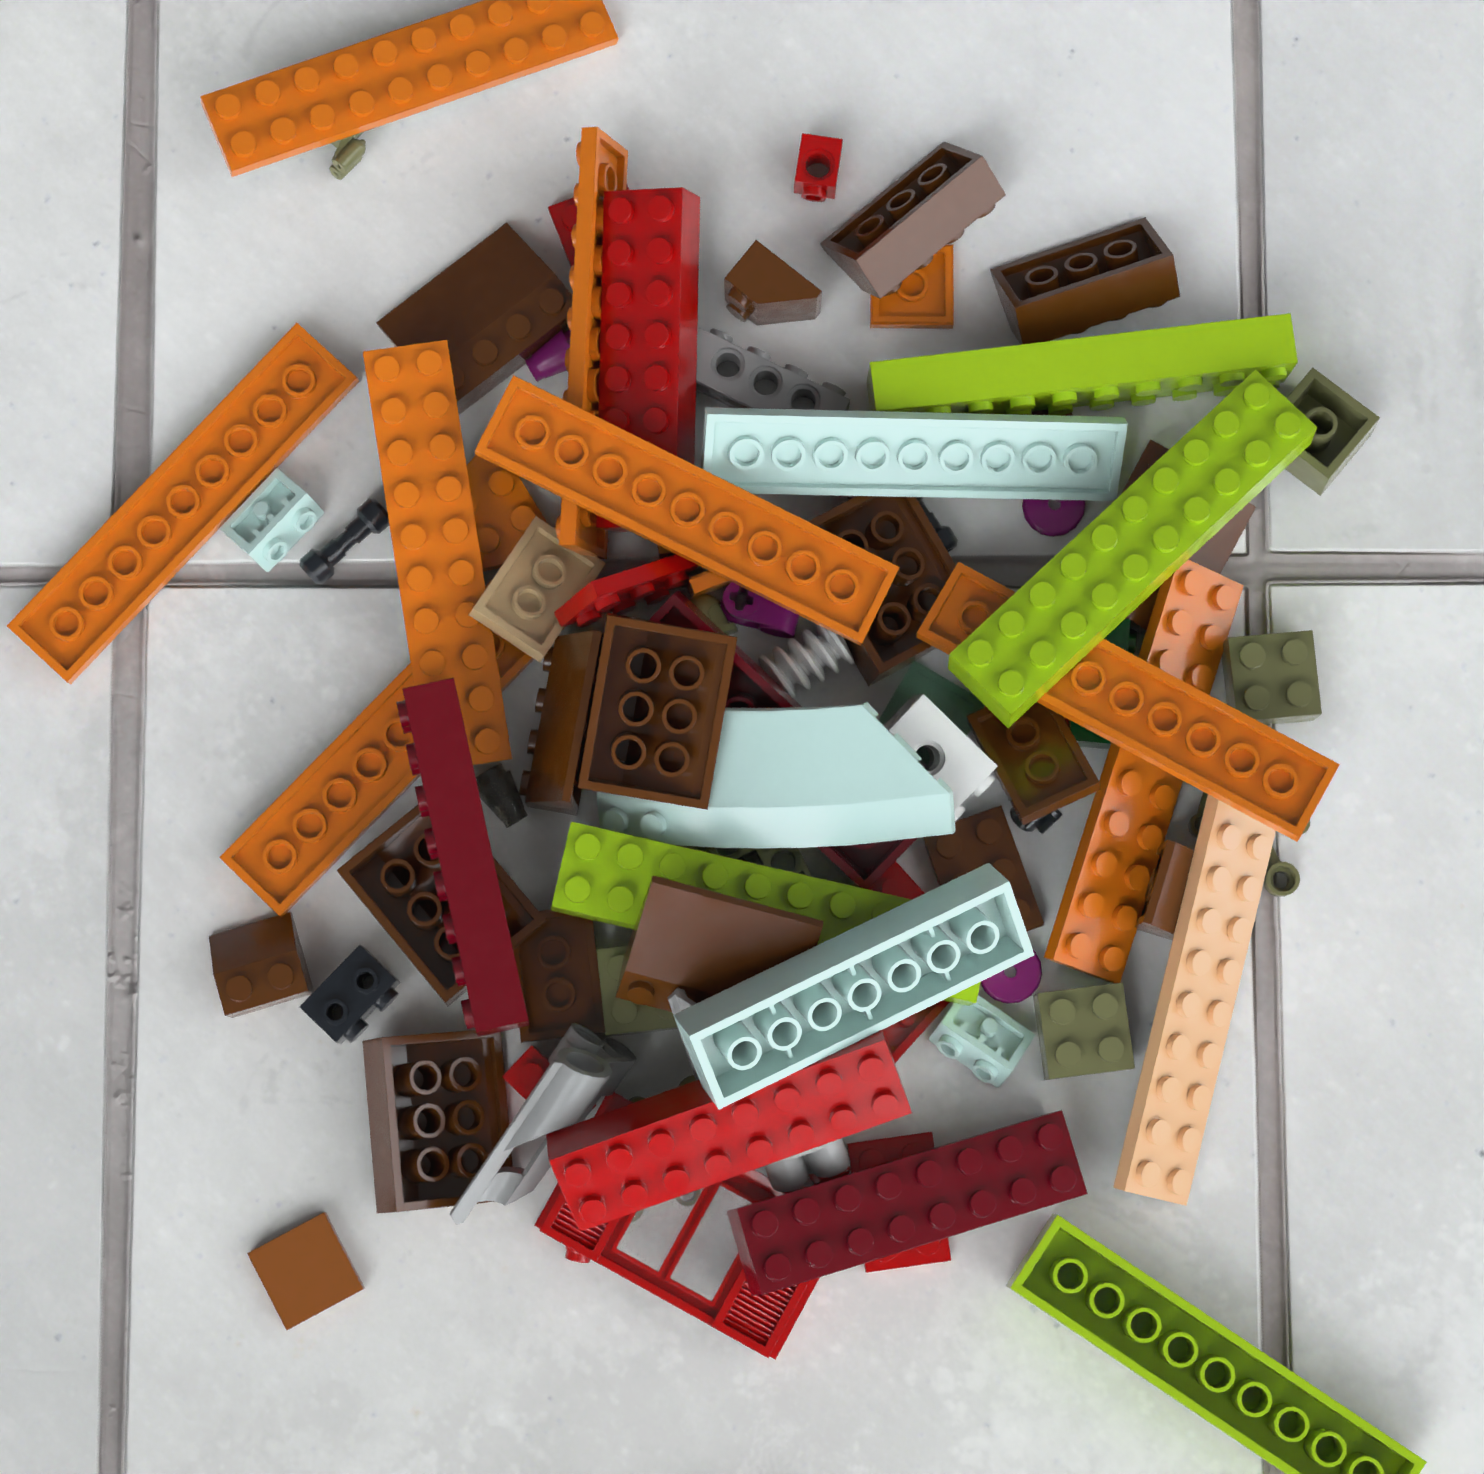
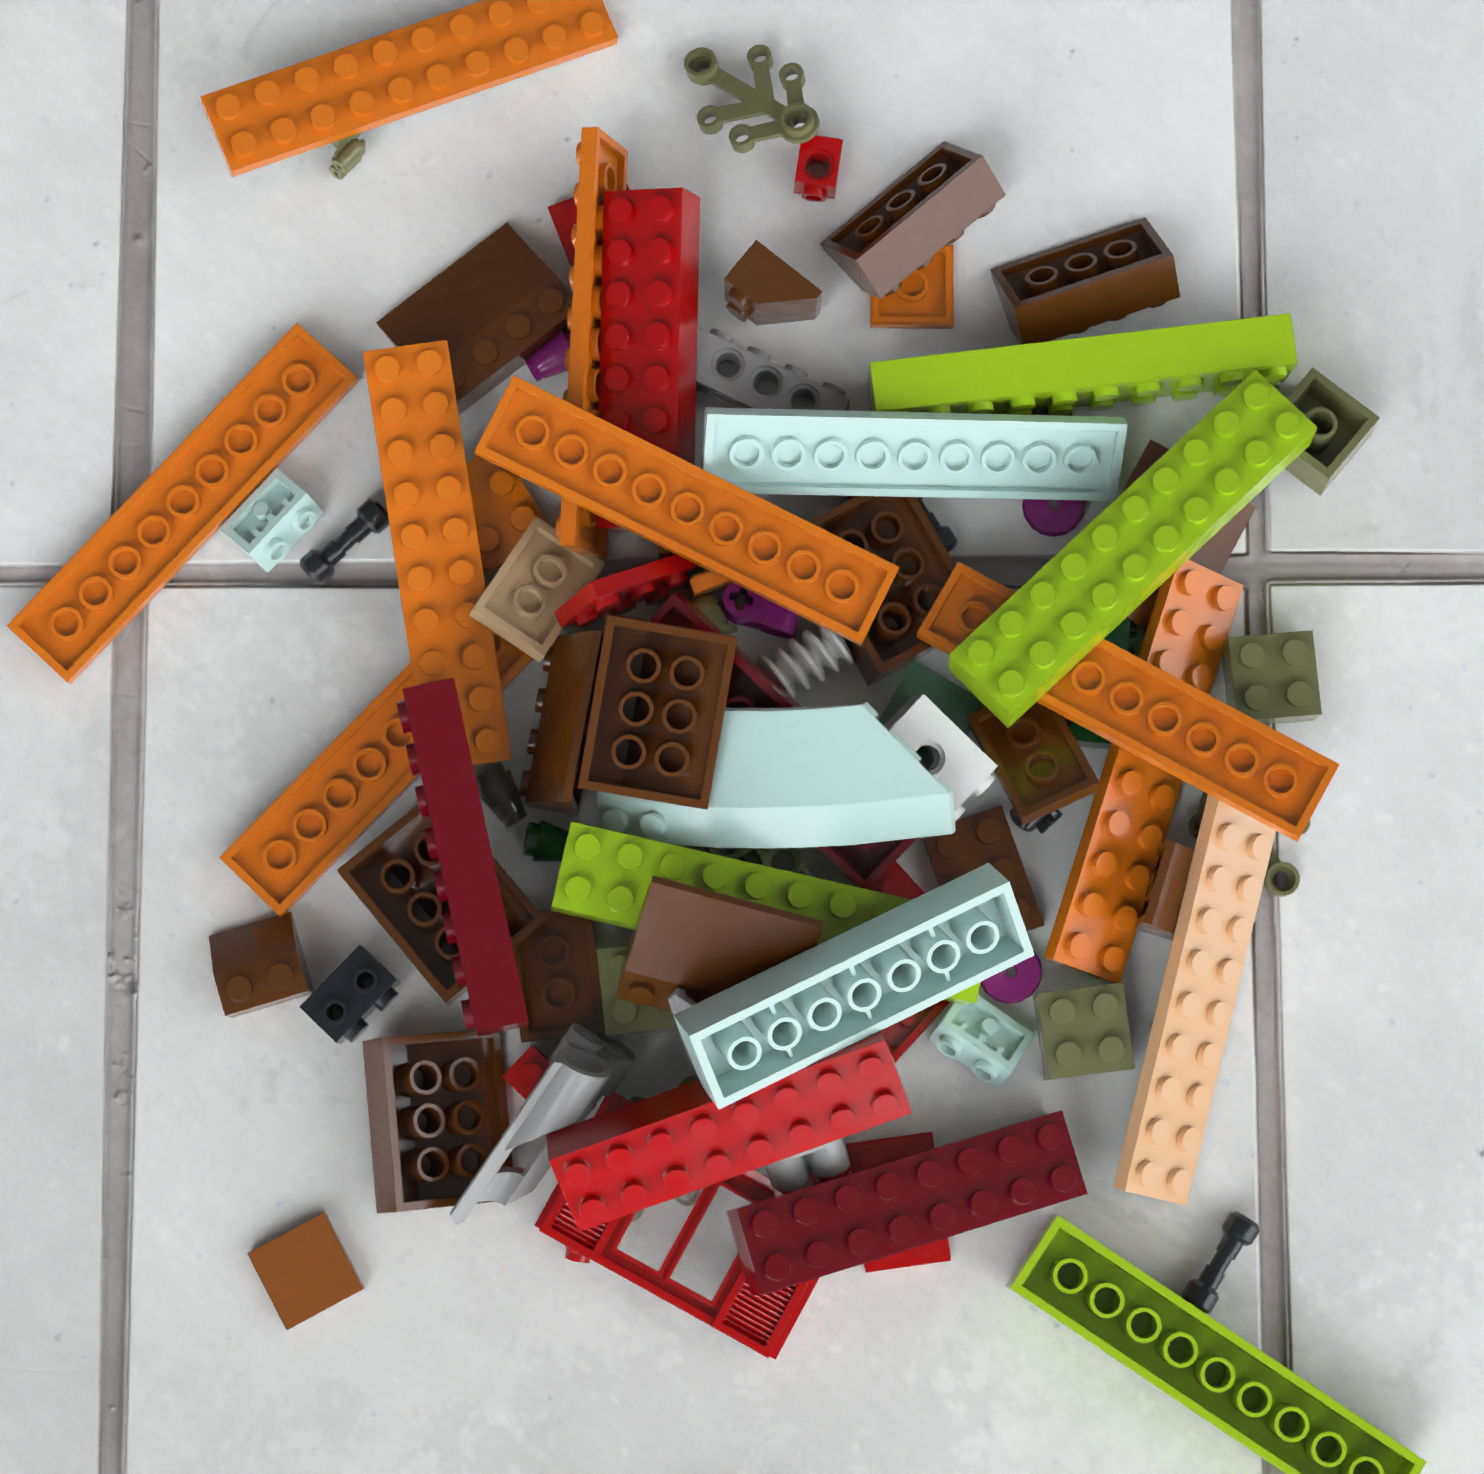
(544, 842): none -> dark green cone
(754, 101): none -> olive plant
(1238, 1232): none -> black piece

